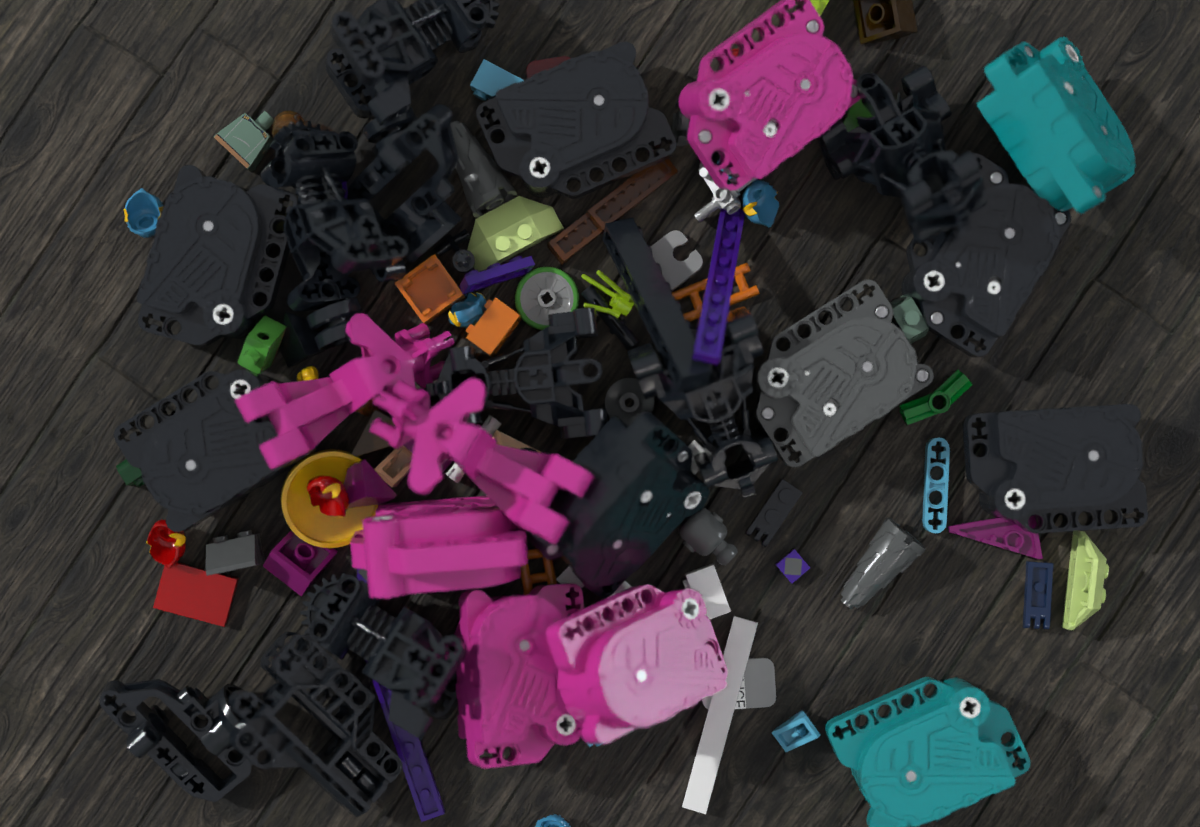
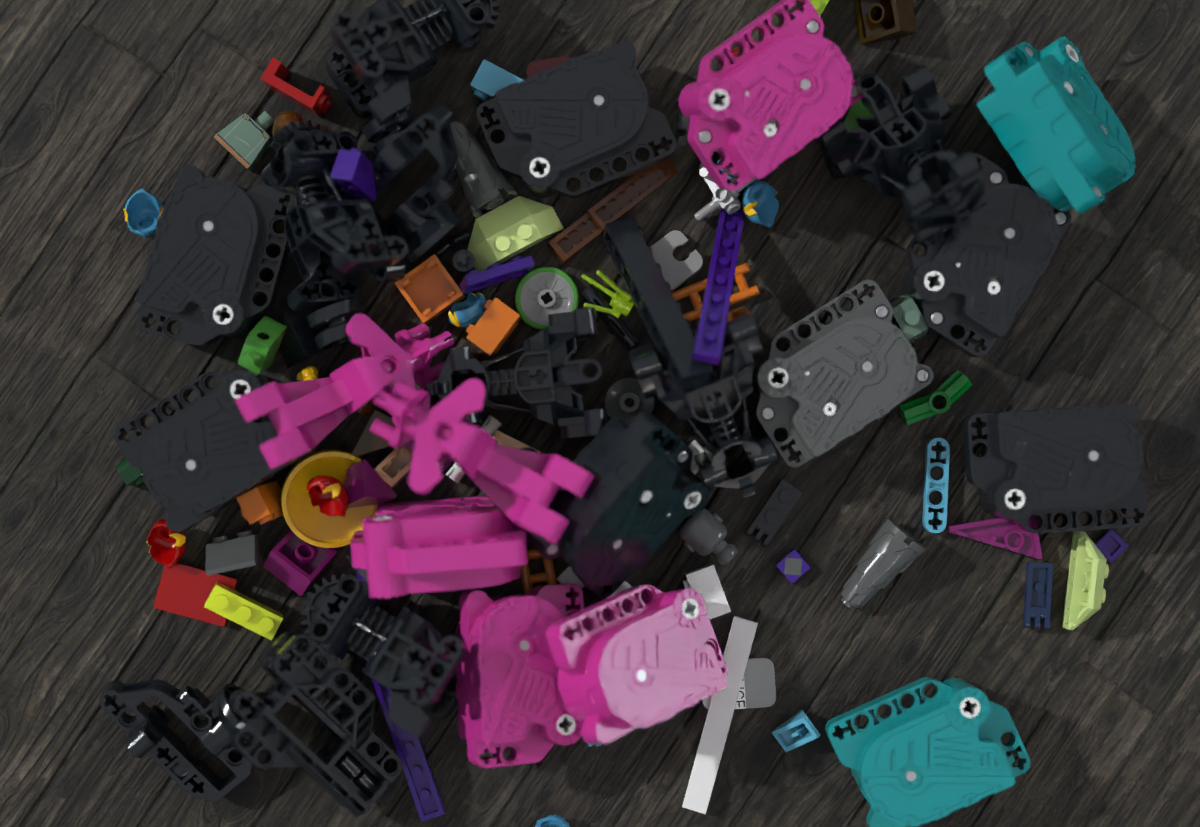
(244, 610): none -> neon yellow brick
(261, 503): none -> orange brick
(275, 78): none -> red panel
(355, 174): none -> dark purple slope
(1110, 545): none -> dark purple tile

